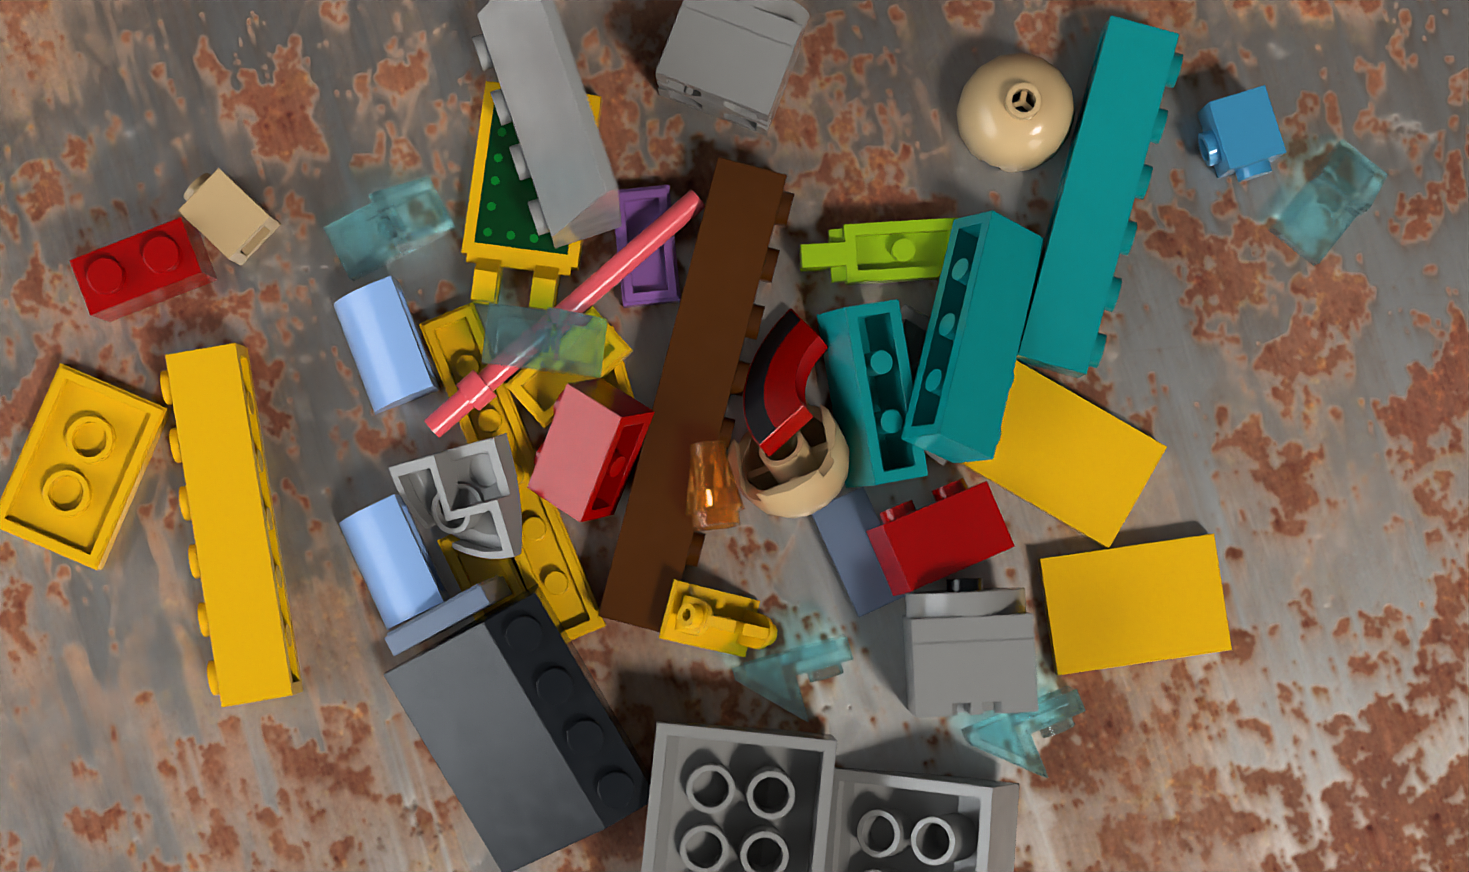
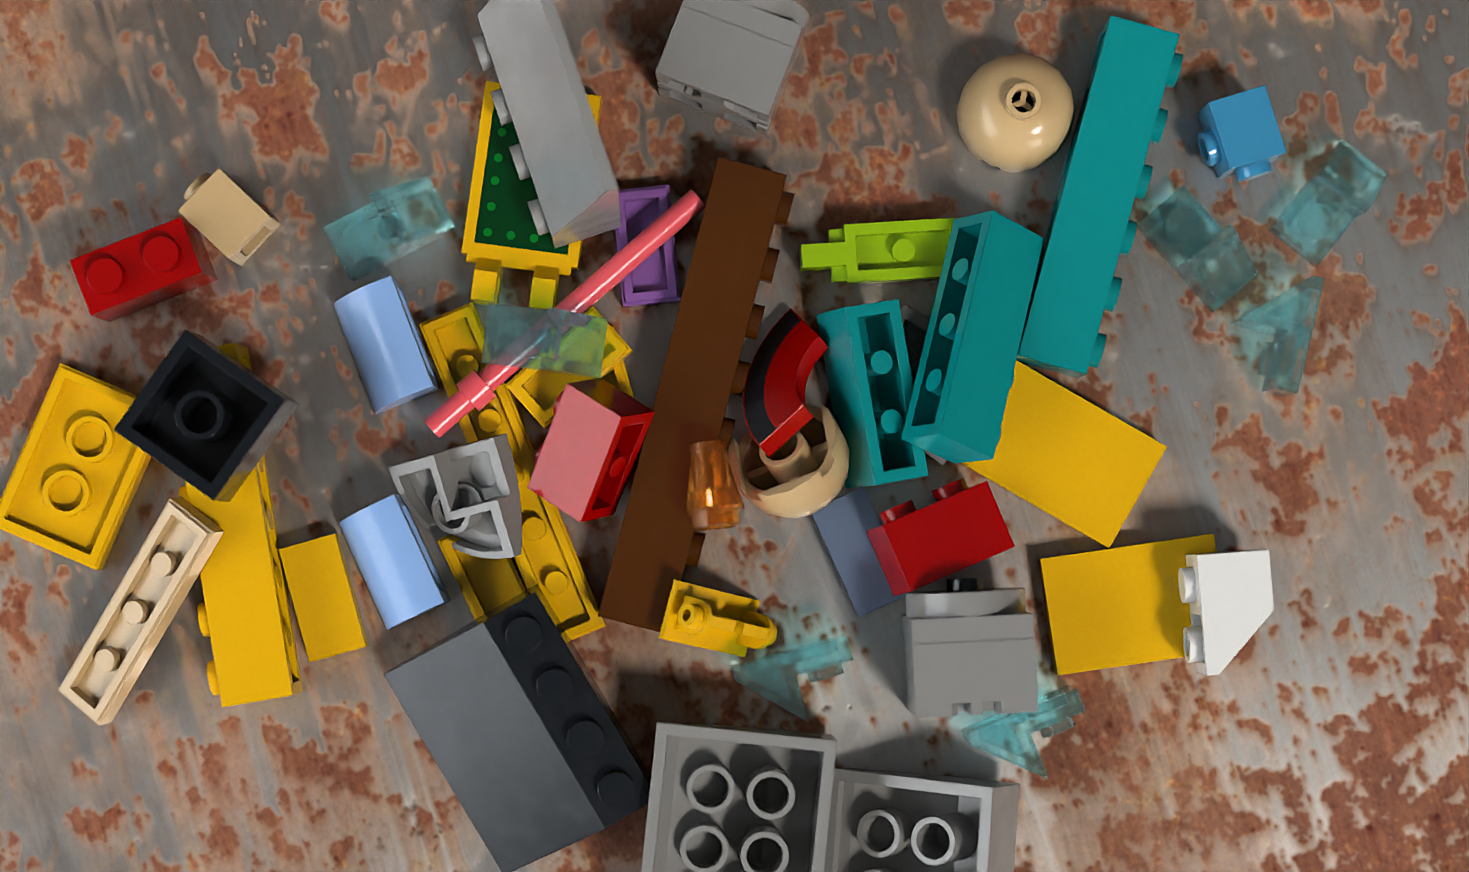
(141, 610): none -> tan tile
(206, 416): none -> black brick
(323, 597): none -> yellow tile
(447, 614): sand blue tile -> none
(1198, 249): none -> clear light blue slope
(1228, 603): none -> white slope
(1291, 321): none -> clear light blue slope

